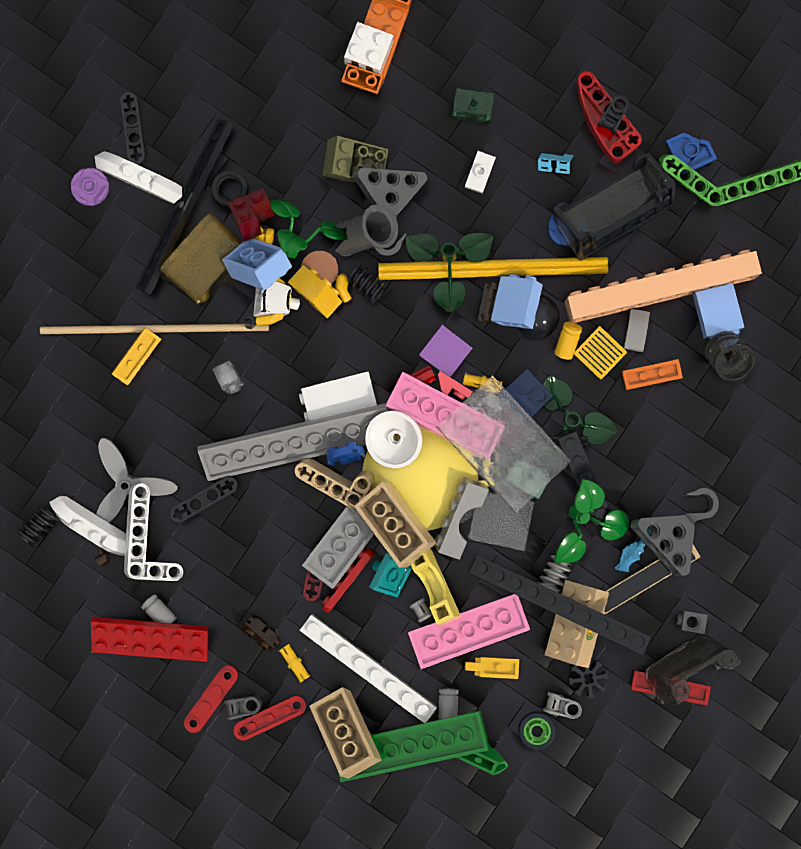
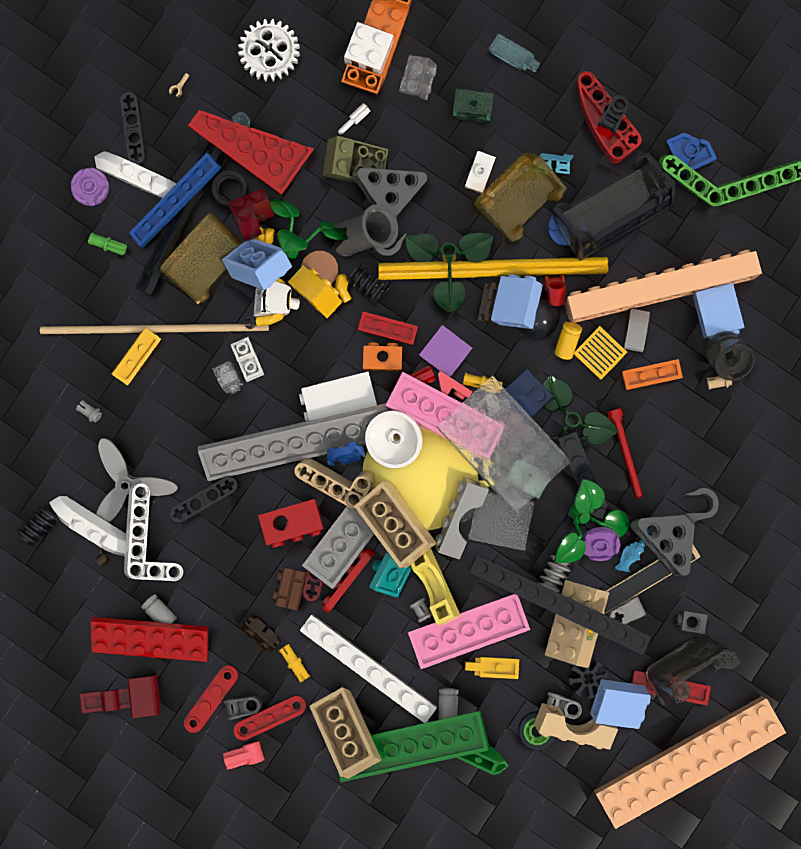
(89, 411): none -> light grey pin
(107, 244): none -> bright green axle
(140, 696): none -> dark red plate
(175, 200): none -> blue plate
(179, 86): none -> tan hand
(241, 118): none -> clear light blue tile
(247, 359): none -> white slope
(248, 754): none -> coral piece
(258, 62): none -> white gear
(260, 153): none -> red wing
(290, 588): none -> reddish brown brick
(302, 520): none -> red piece
(355, 117): none -> white axle
(387, 328): none -> red plate
(394, 360): none -> orange brick
(418, 77): none -> clear bracket
(513, 54): none -> clear light blue hinge
(519, 194): none -> clear yellow windscreen
(552, 722): none -> tan arch
(555, 290): none -> red piece
(601, 543): none -> medium lavender tile
(616, 417): none -> red piece
(620, 704): none -> light blue brick
(629, 610): none -> light grey piece
(689, 761): none -> light nougat brick
(716, 382): none -> tan pin

